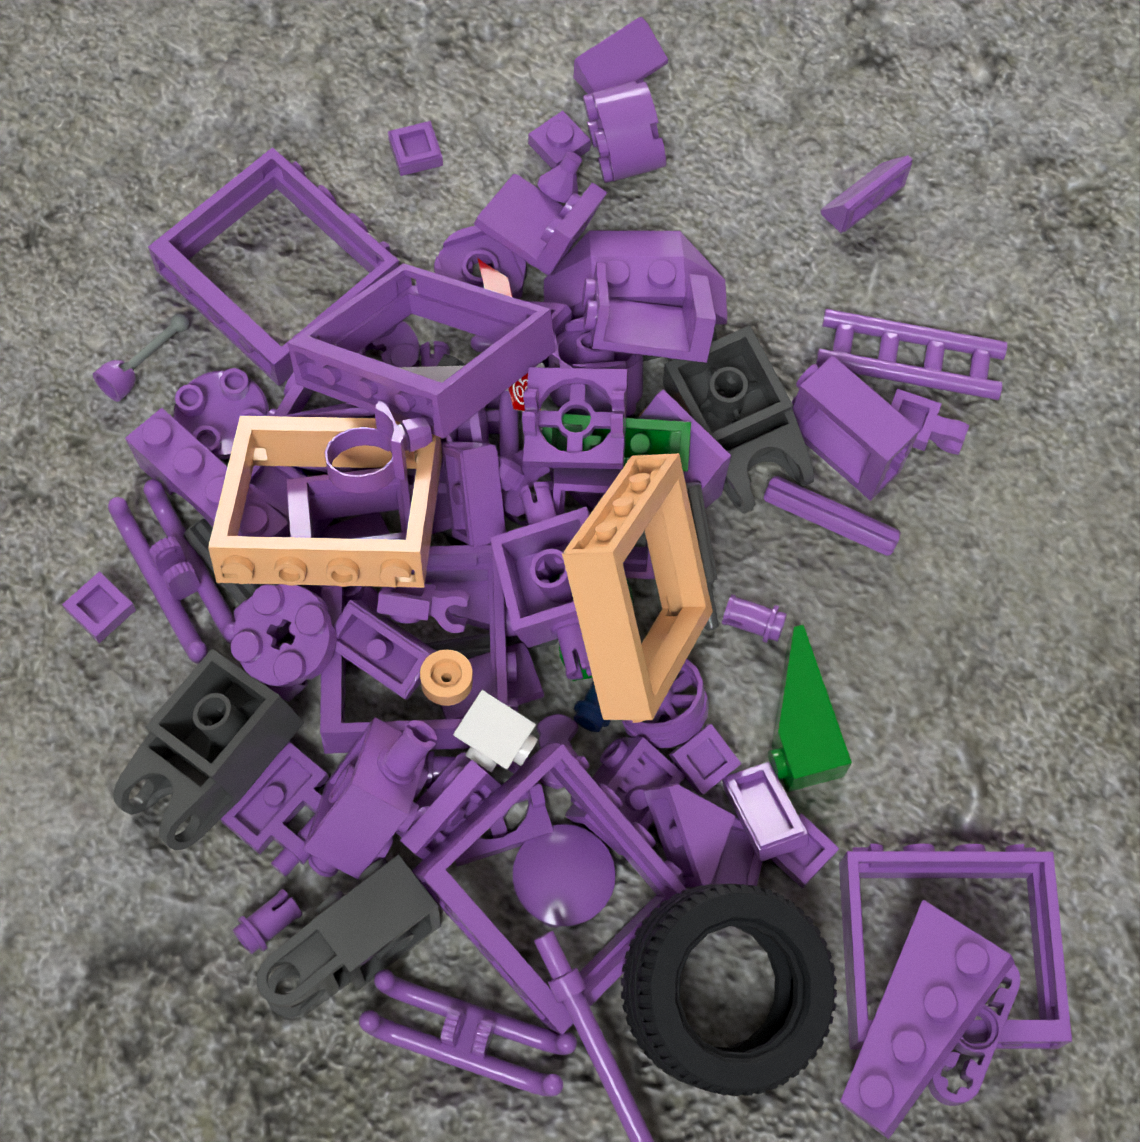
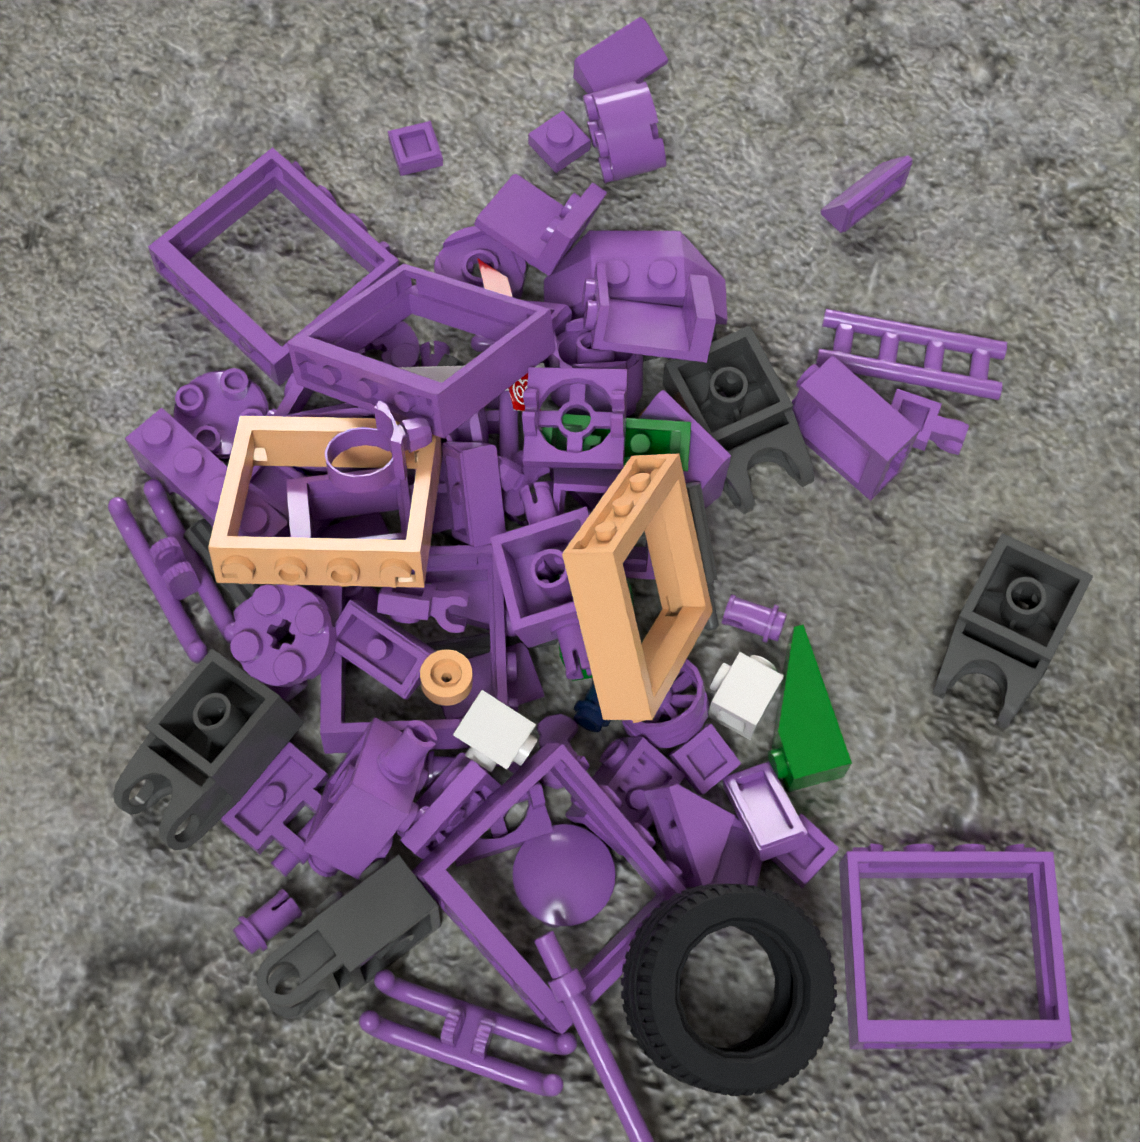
(99, 607): medium lavender plate -> none
(118, 378): hinge -> none
(561, 180): medium lavender rock -> none
(744, 693): none -> white brick
(832, 515): medium lavender axle -> none
(925, 1010): medium lavender wing -> none
(974, 1072): medium lavender beam -> none
(1007, 641): none -> dark grey brick

